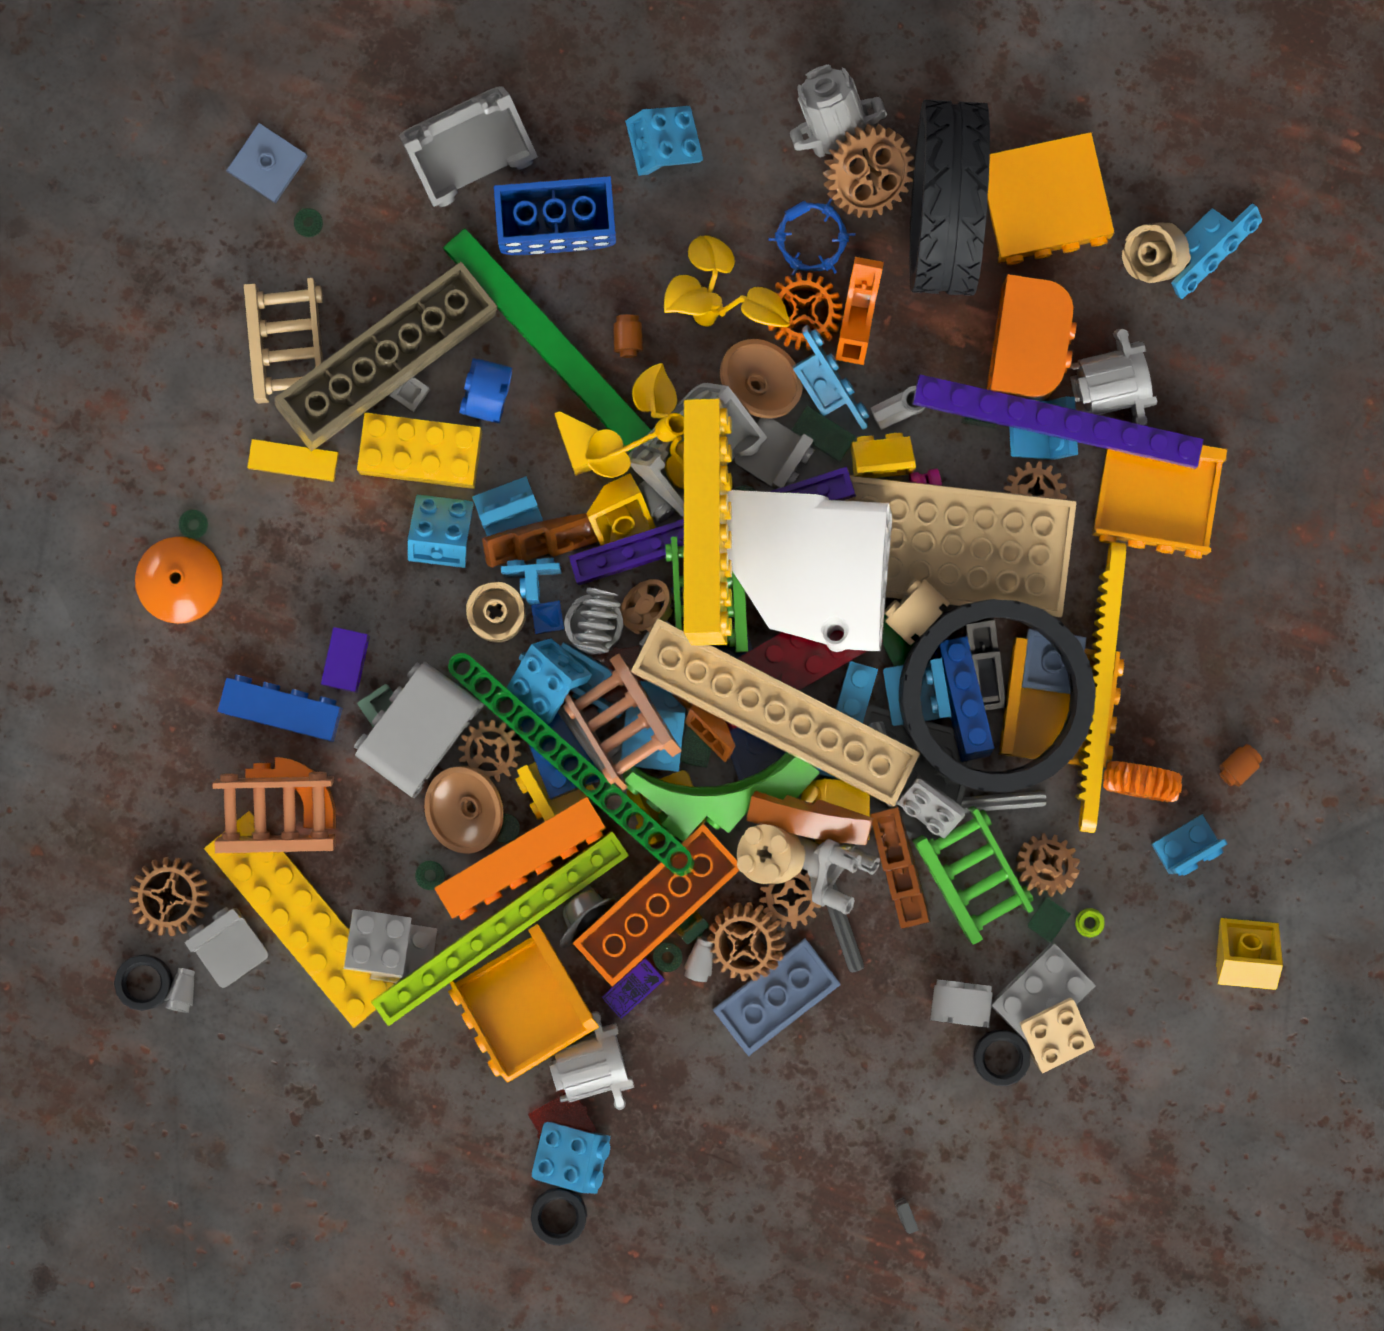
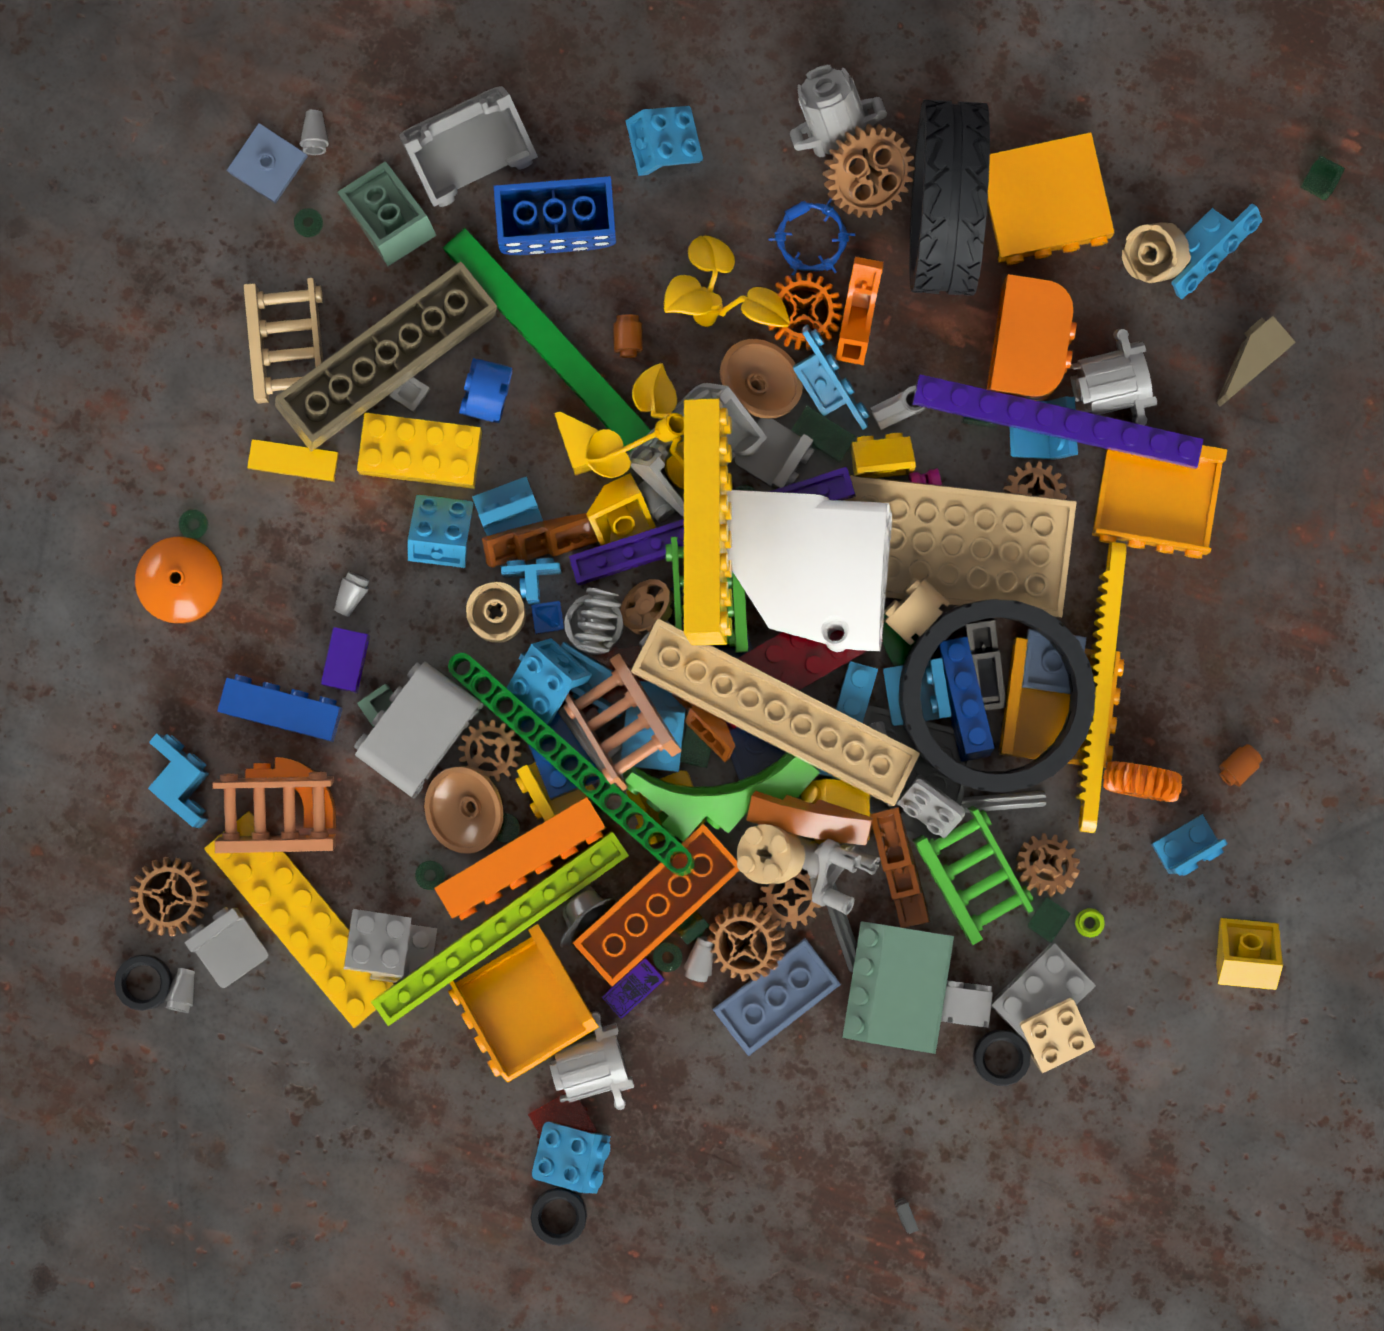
(179, 780): none -> dark azure bracket
(314, 134): none -> light grey cone
(350, 593): none -> light grey cone
(387, 213): none -> sand green slope
(898, 987): none -> sand green slope
(1262, 347): none -> dark tan slope
(1322, 177): none -> clear green panel

